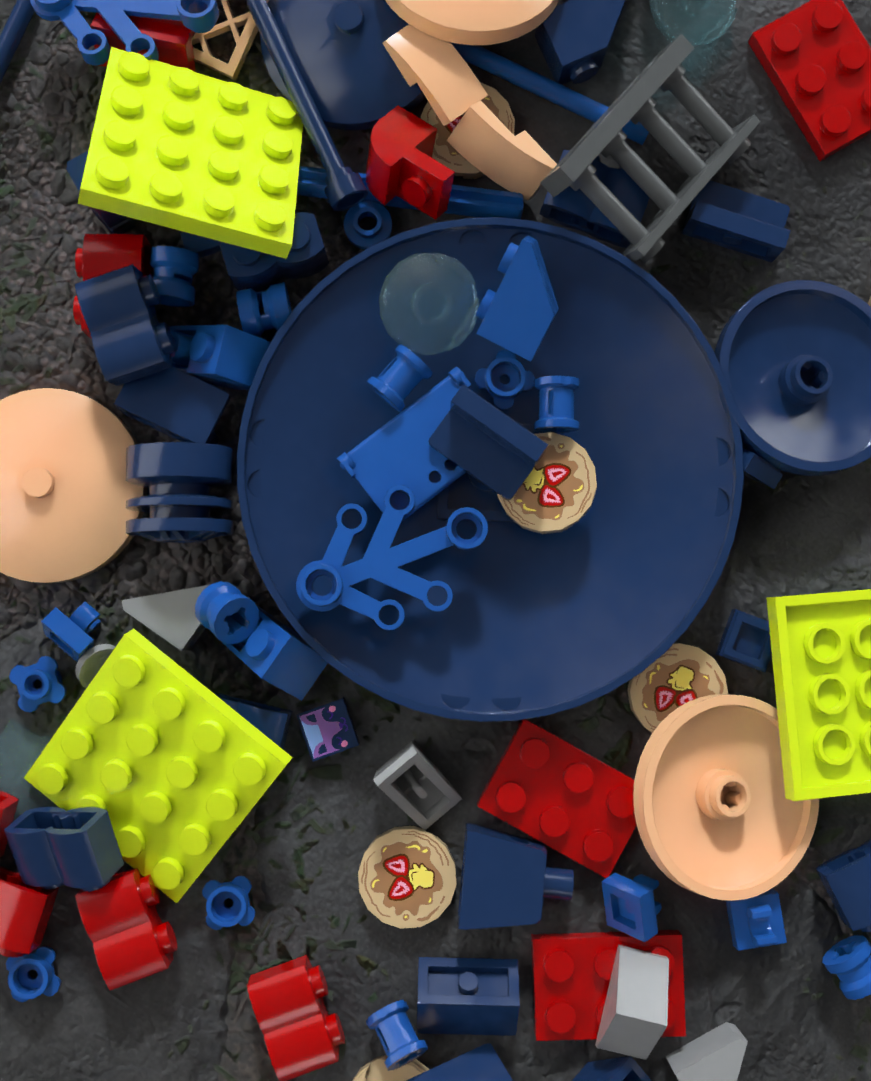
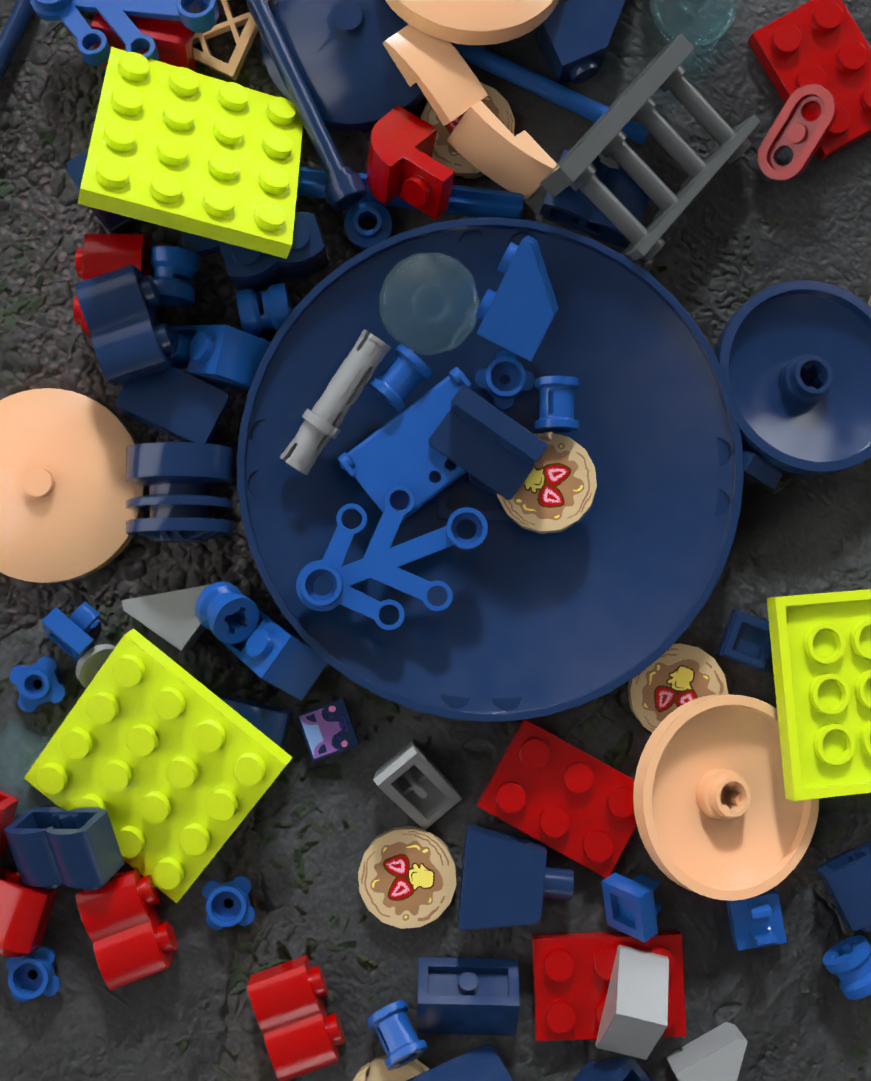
(329, 411): none -> light grey pin
(738, 221): dark blue panel -> none
(796, 132): none -> red plate

